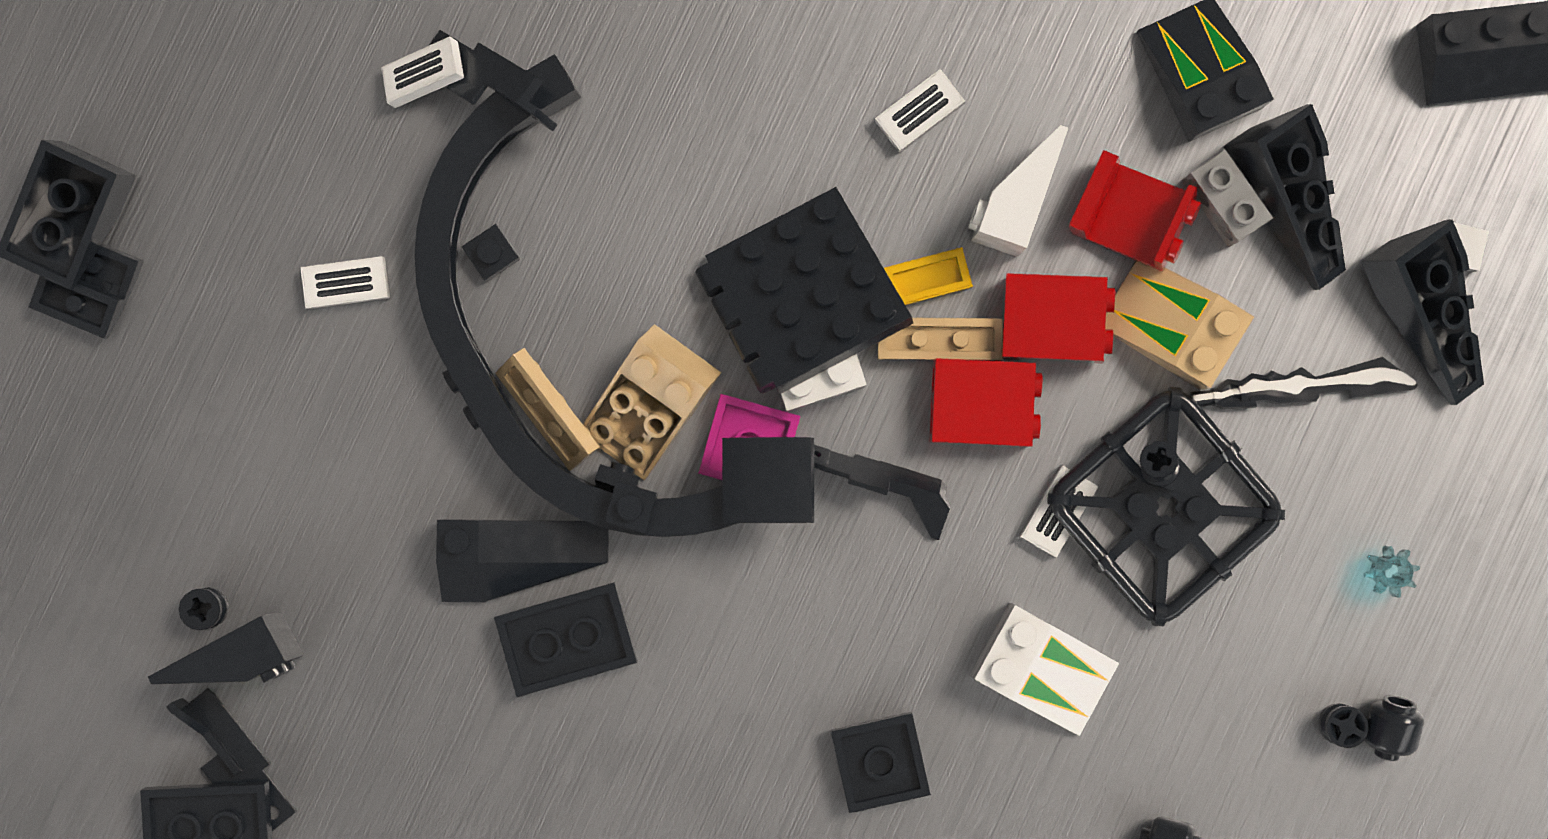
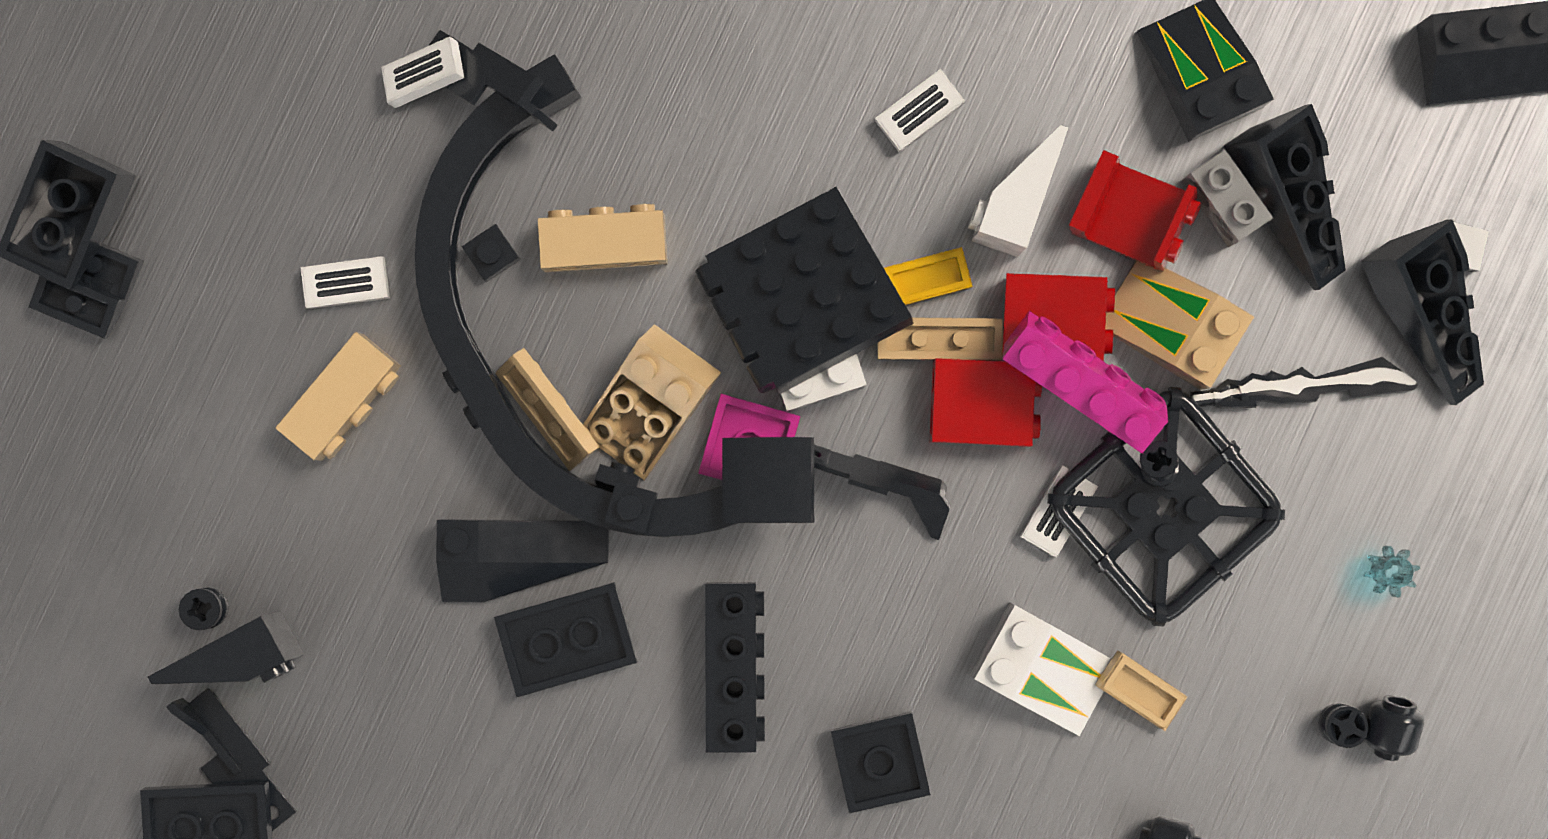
(339, 398): none -> tan brick
(602, 239): none -> tan brick
(731, 667): none -> black brick
(1085, 381): none -> dark pink brick
(1141, 690): none -> tan tile

